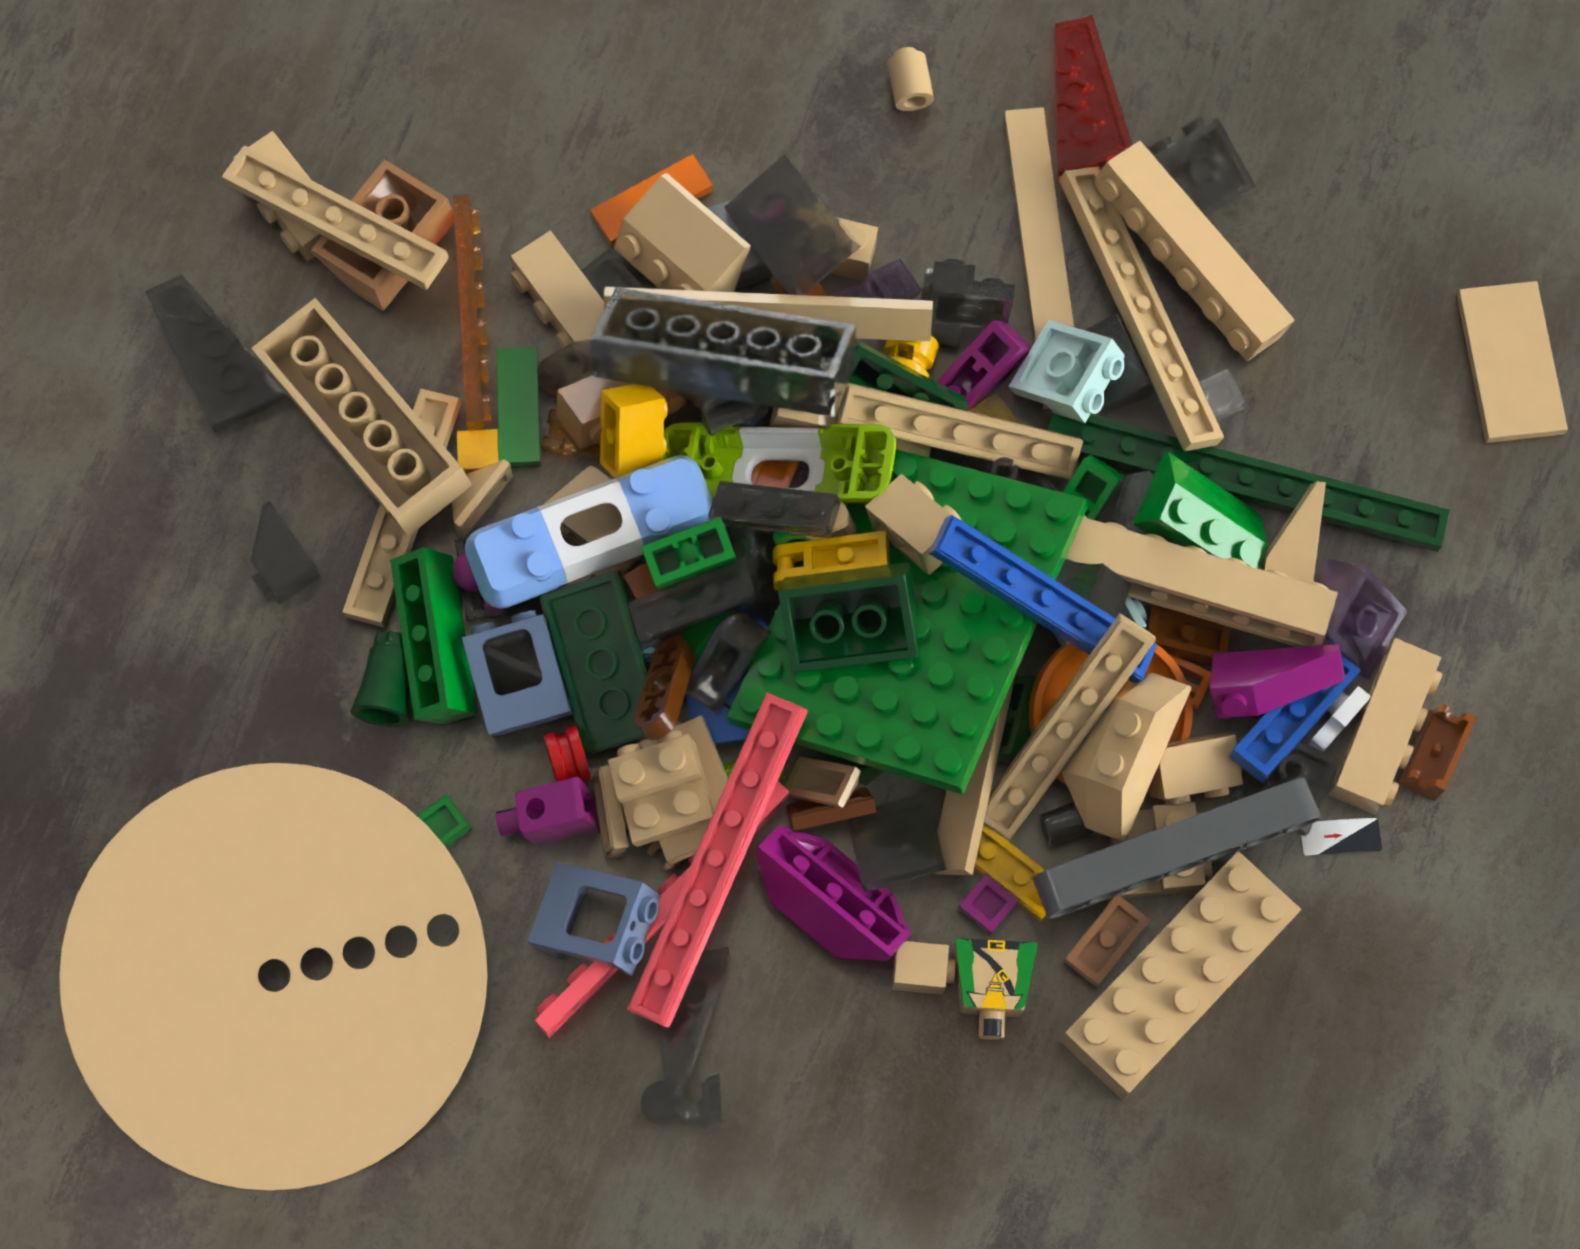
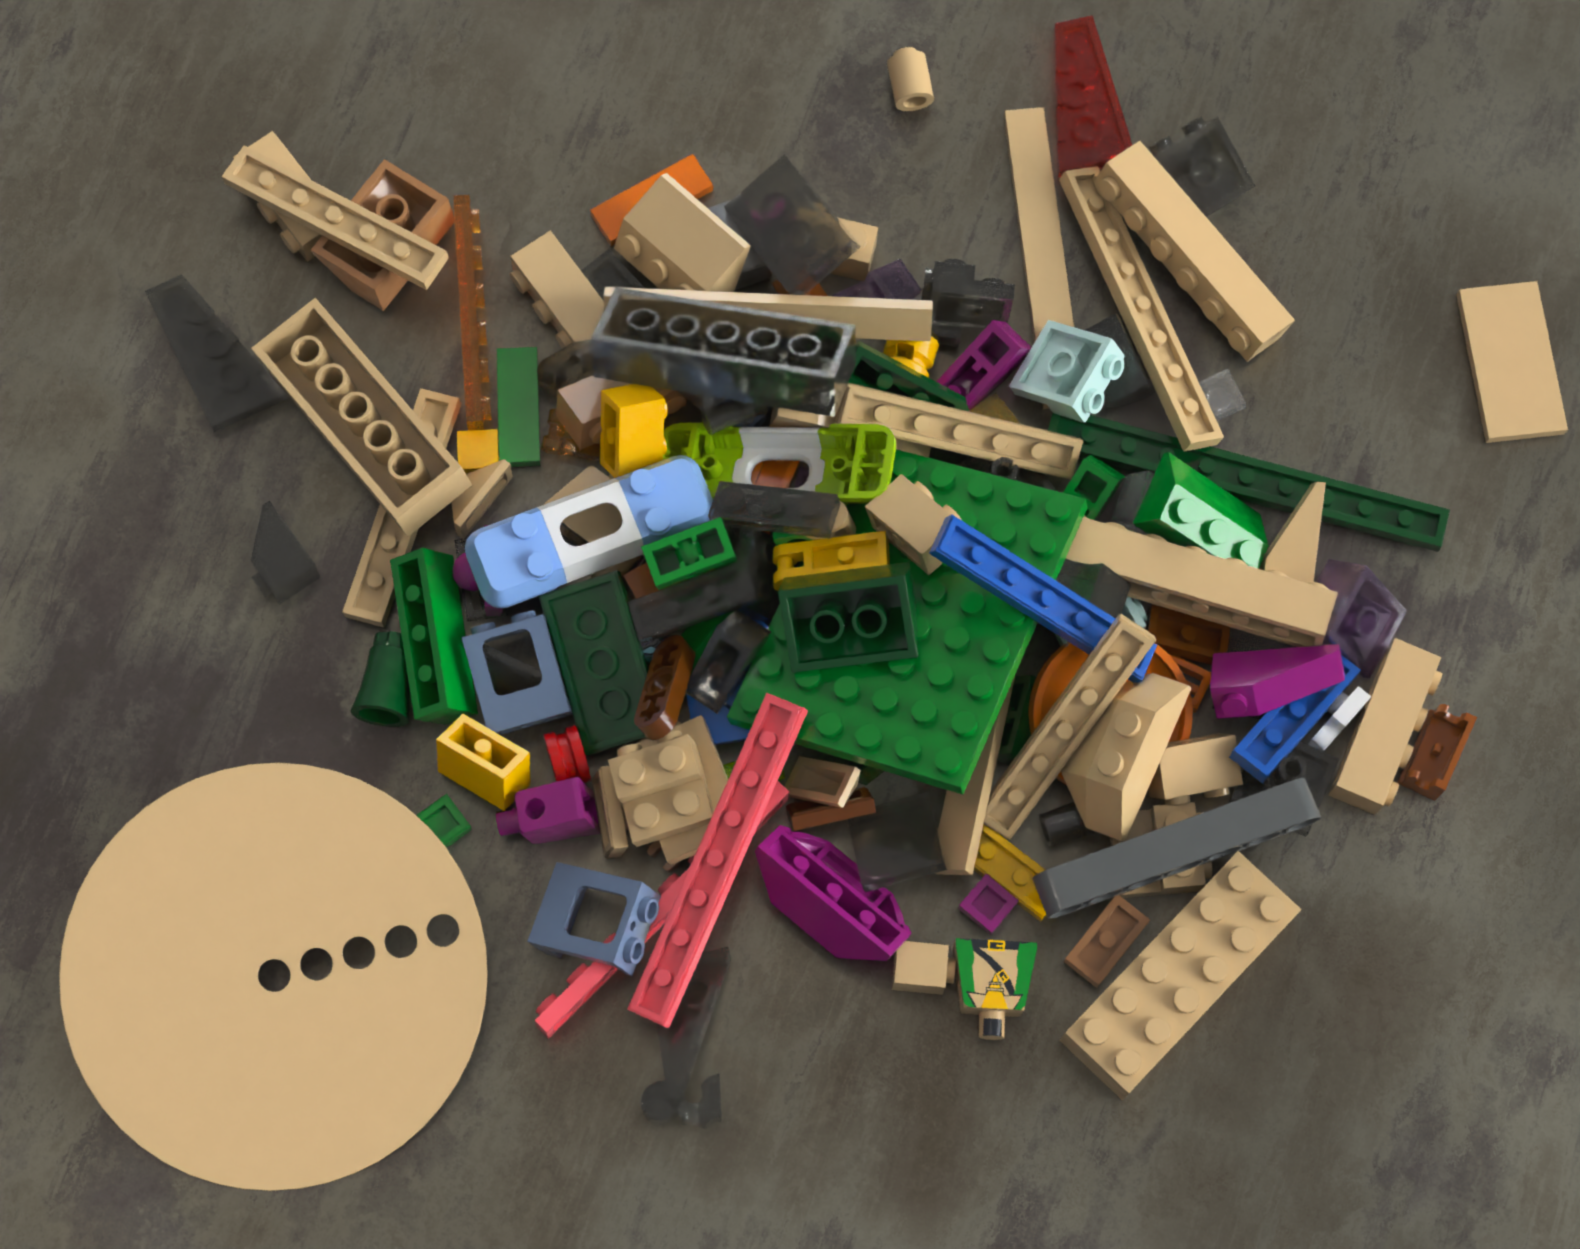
(483, 761): none -> yellow brick
(1342, 836): sticker -> none

